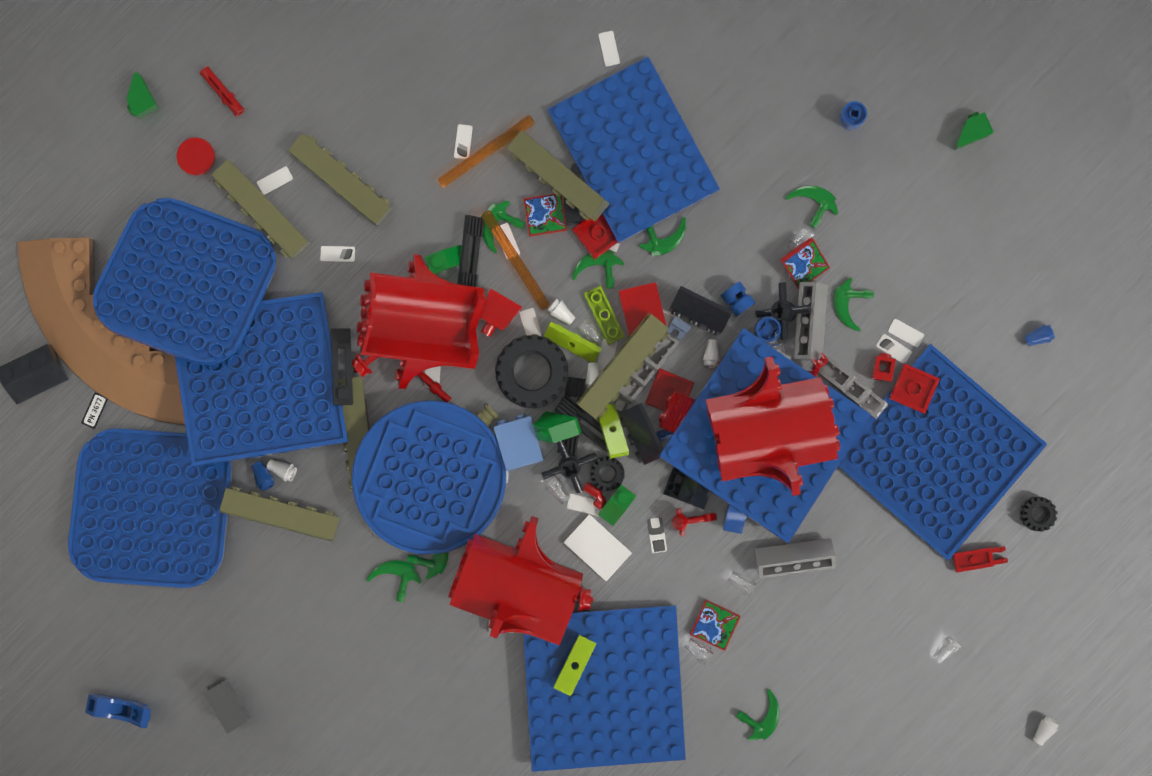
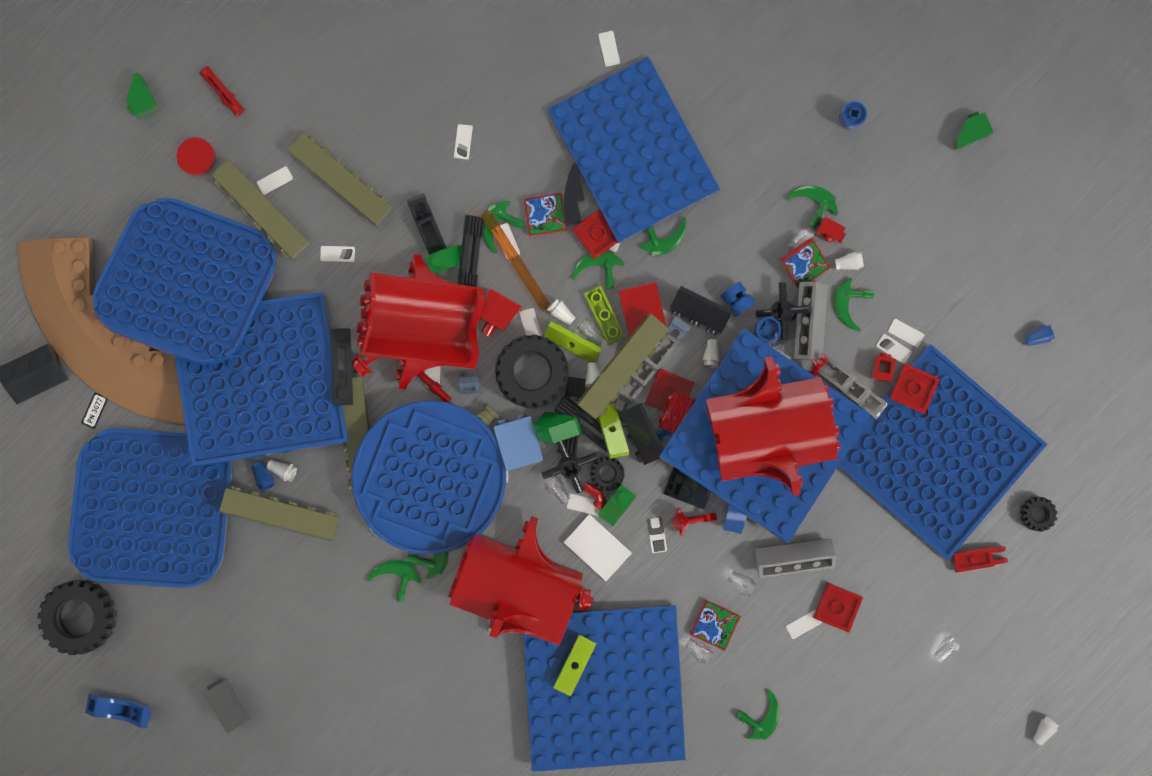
(52, 622): none -> black tyre
(426, 223): none -> black slope
(469, 384): none -> sand blue tile
(485, 151): clear orange axle -> none
(558, 176): olive brick -> none
(802, 625): none -> white sticker
(831, 231): none -> red brick
(838, 607): none -> red tile
(850, 262): none -> white cone

